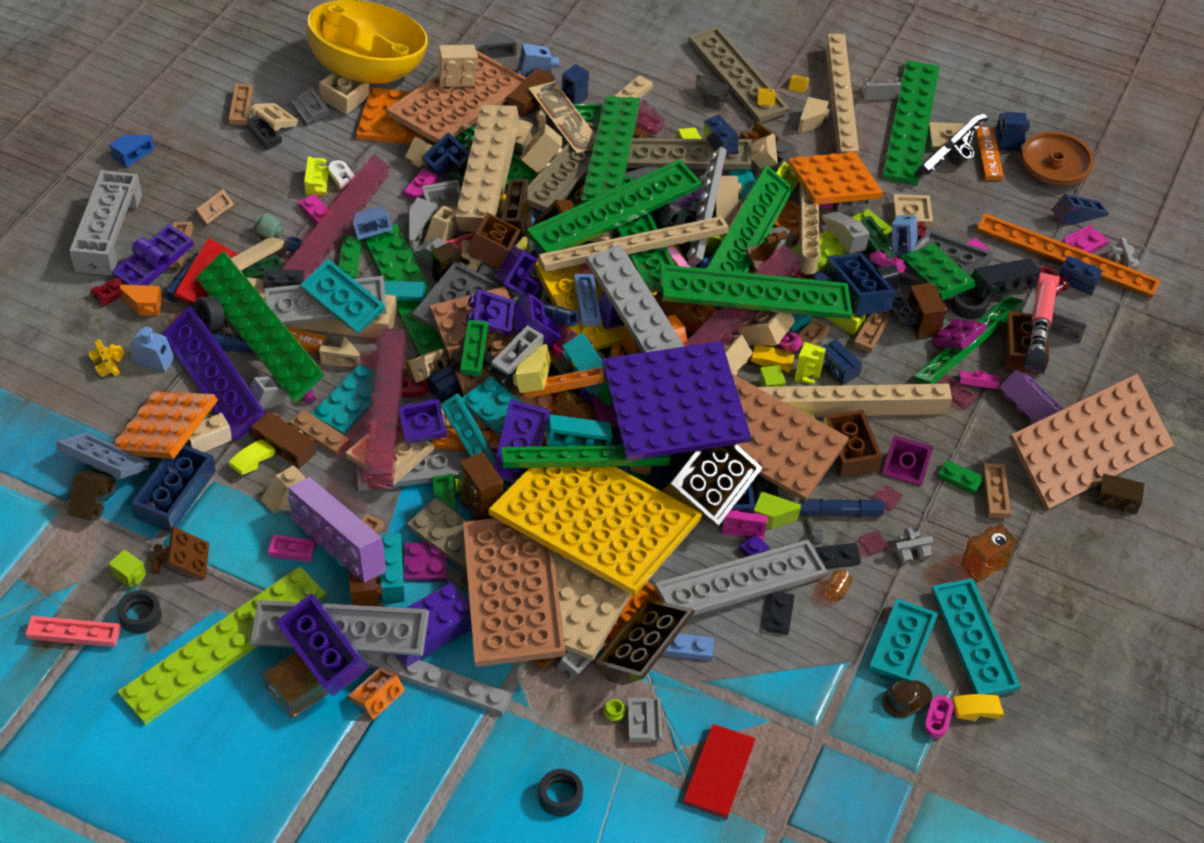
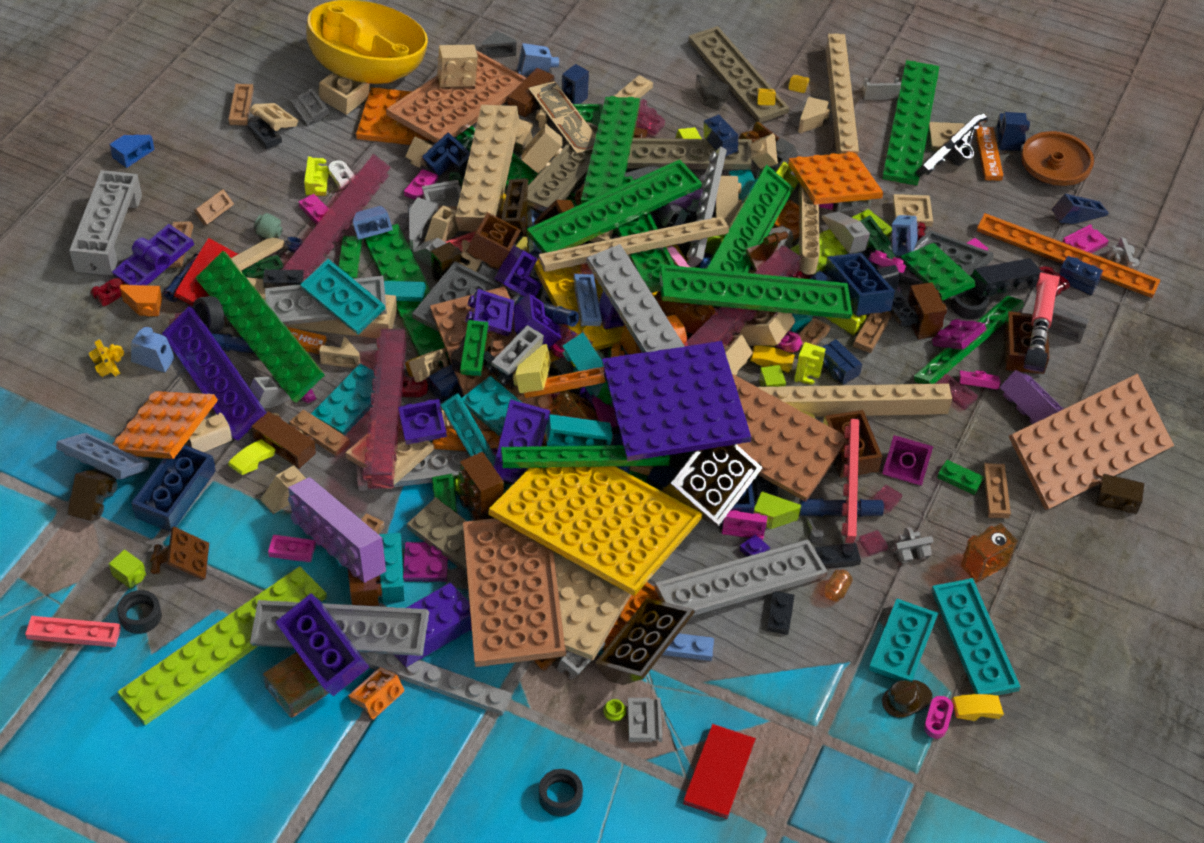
(850, 489): none -> coral plate

